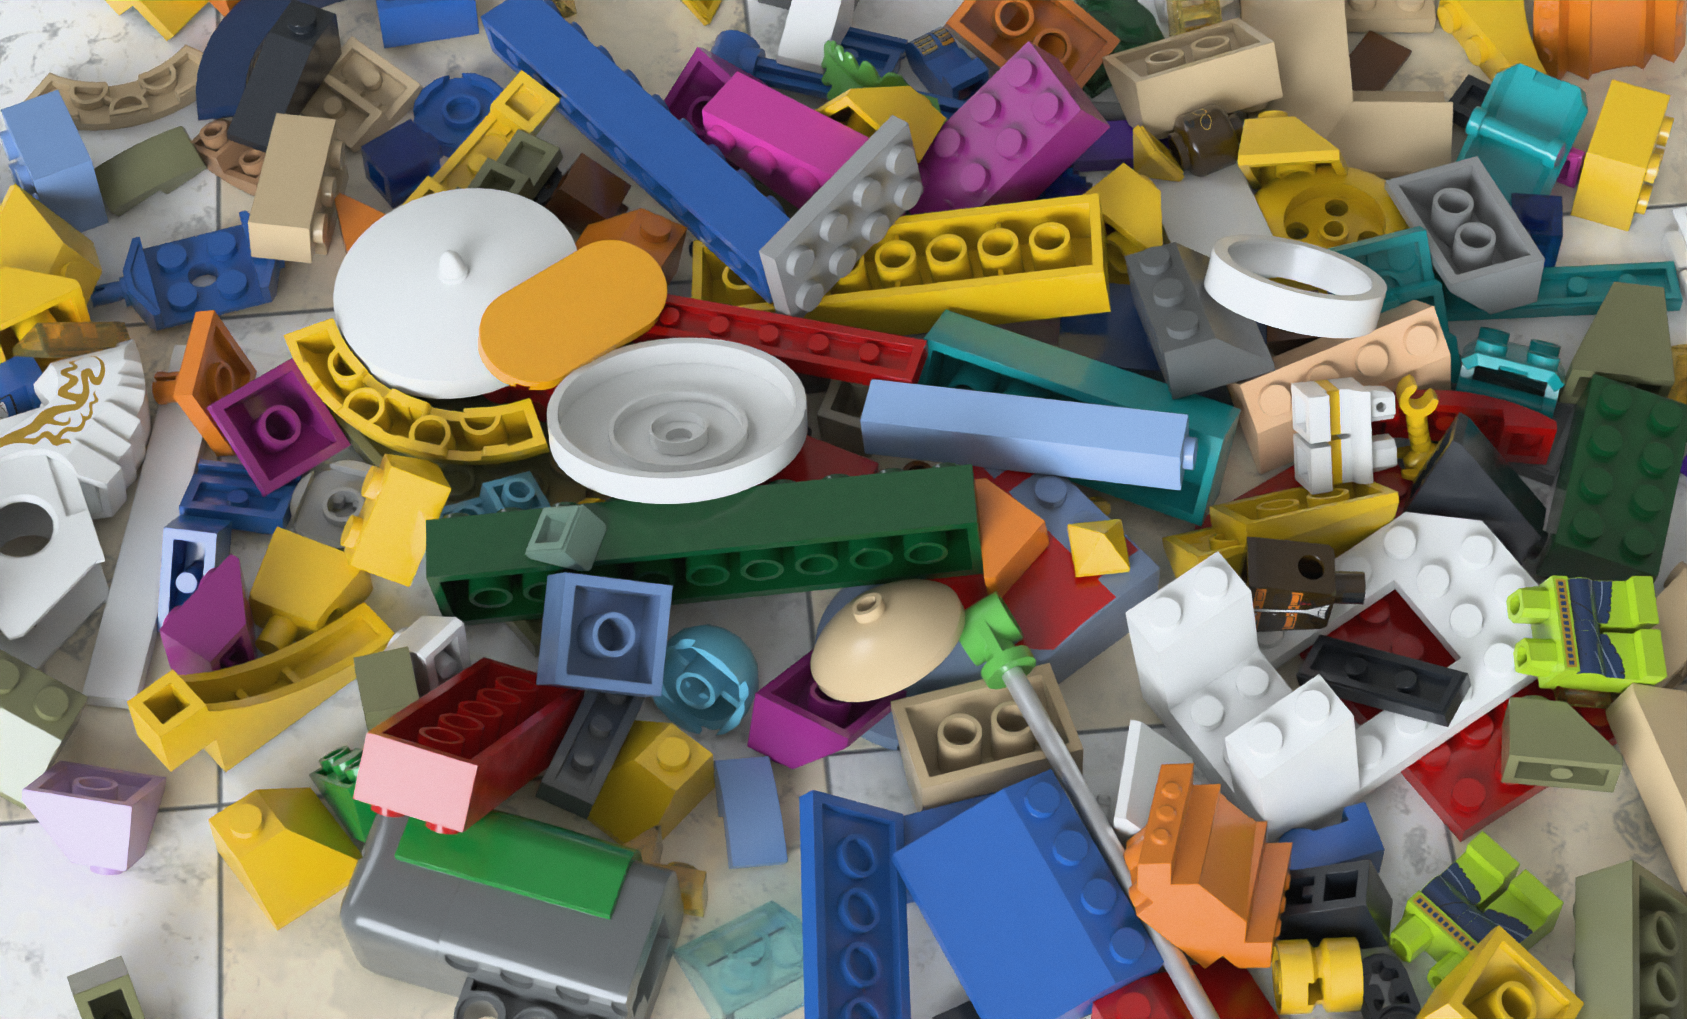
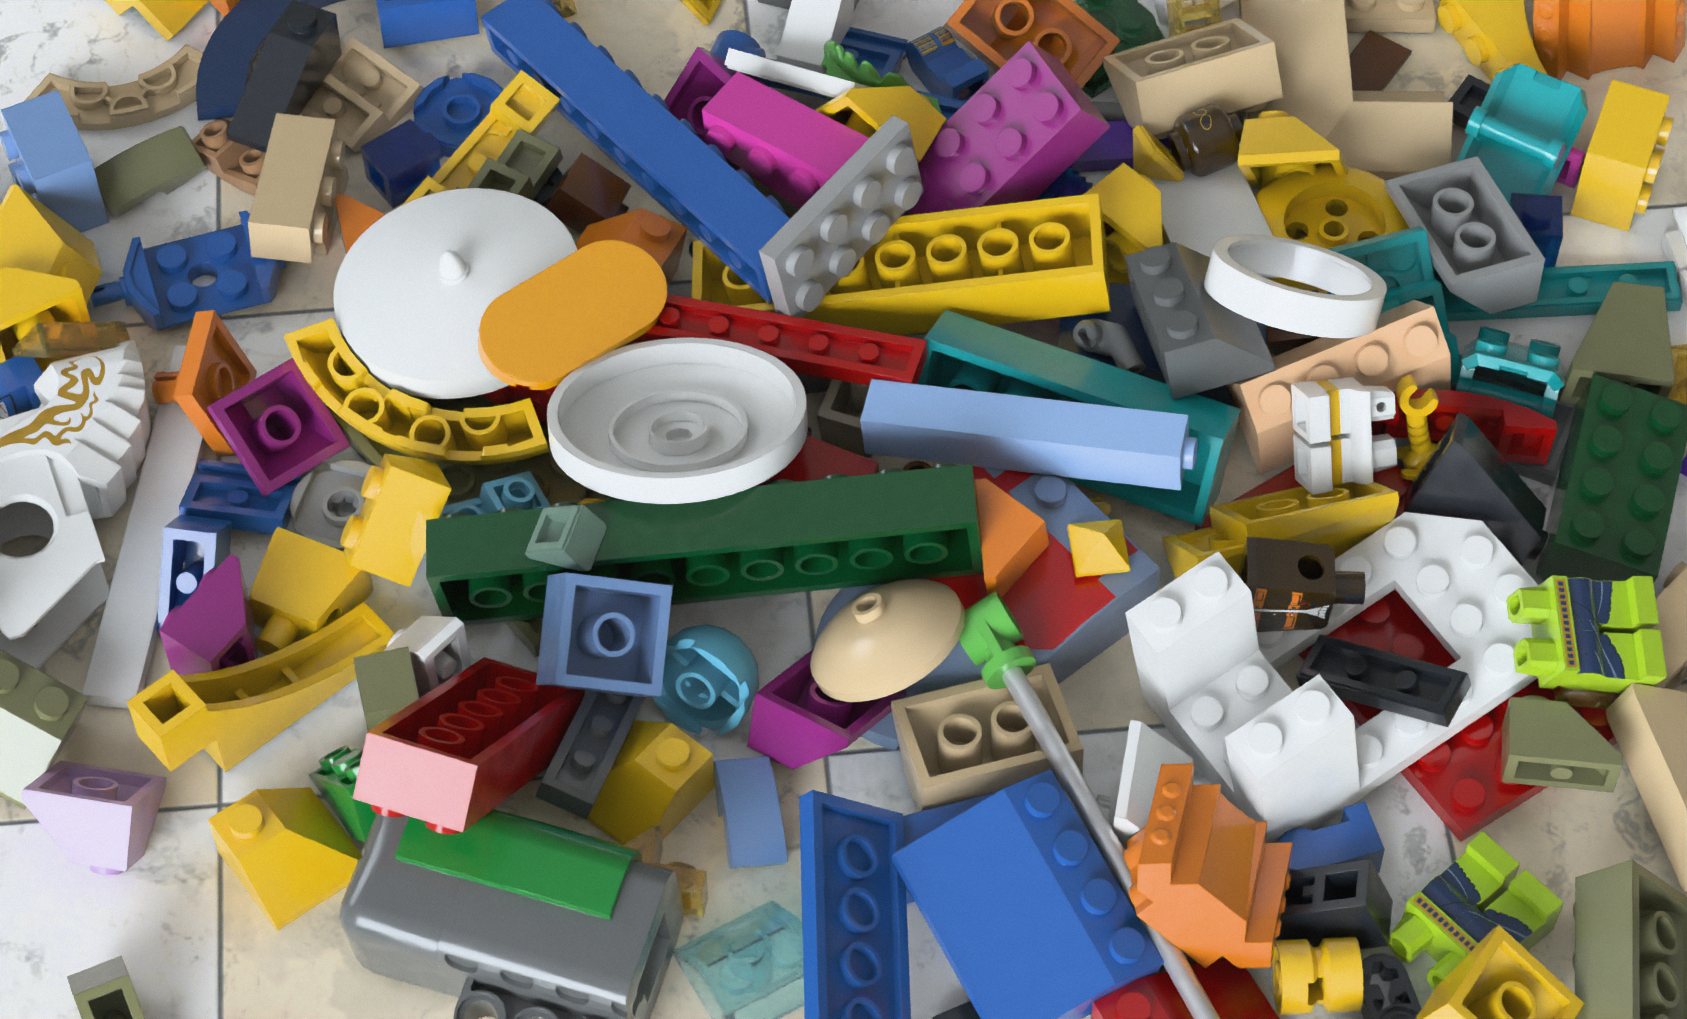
(788, 74): none -> white tile
(1109, 340): none -> dark grey arm

